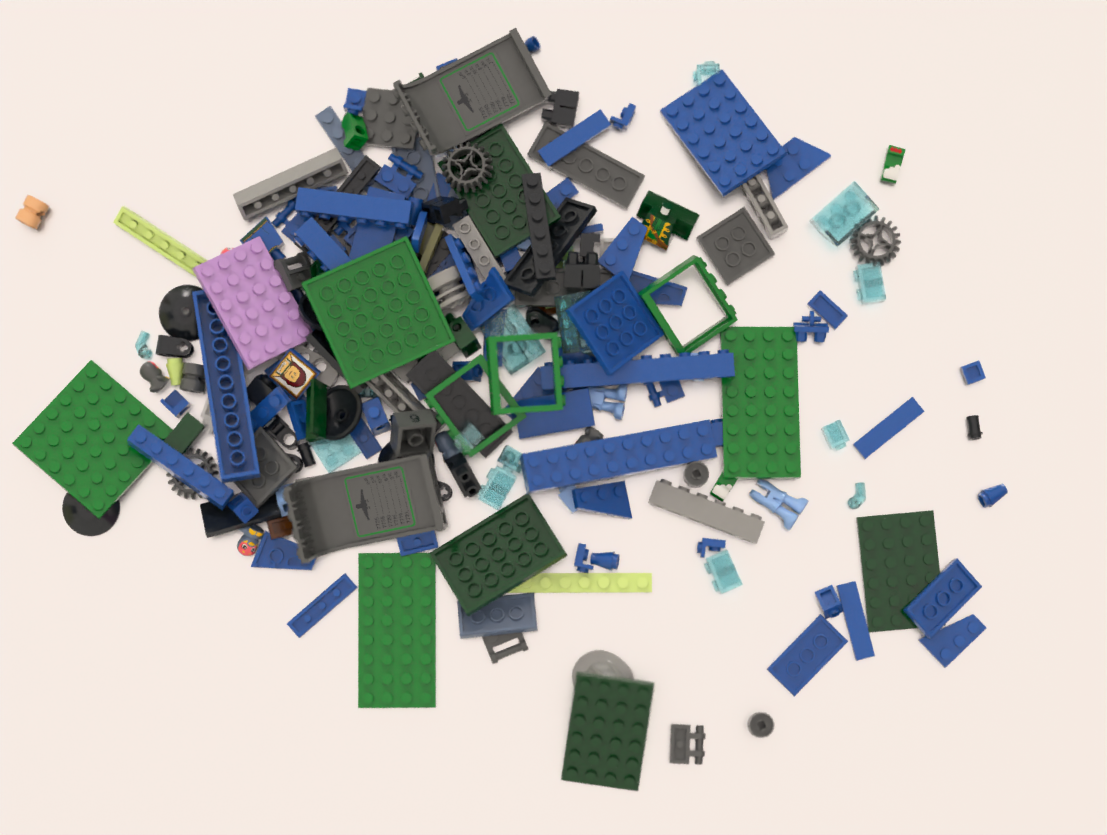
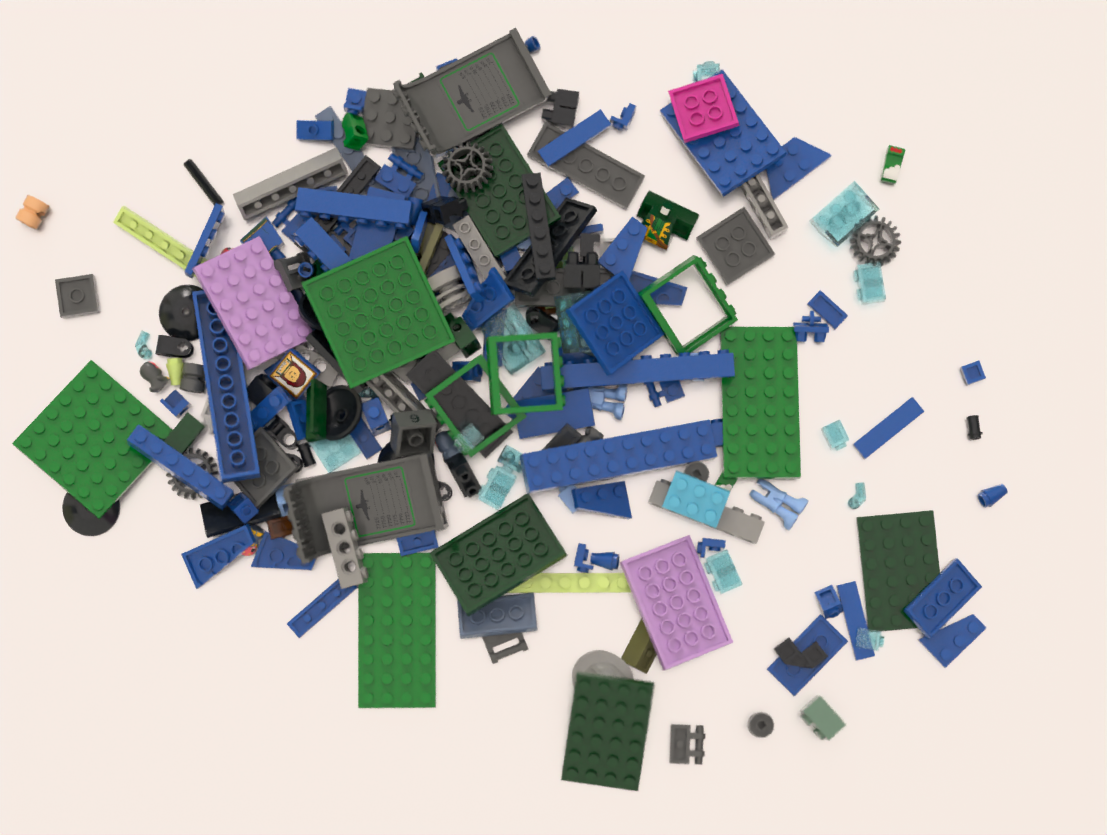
(76, 295): none -> dark grey plate
(203, 182): none -> black axle
(208, 234): none -> blue wing
(211, 557): none -> blue wing
(303, 273): none -> blue hinge
(314, 130): none -> blue plate
(336, 540): none -> light grey brick
(564, 437): none -> dark grey tile
(640, 650): none -> olive panel
(676, 602): none -> lavender plate
(696, 499): none -> medium azure plate
(703, 108): none -> dark pink plate
(807, 658): none -> black tile
(822, 718): none -> sand green brick
(869, 639): none -> clear light blue bracket

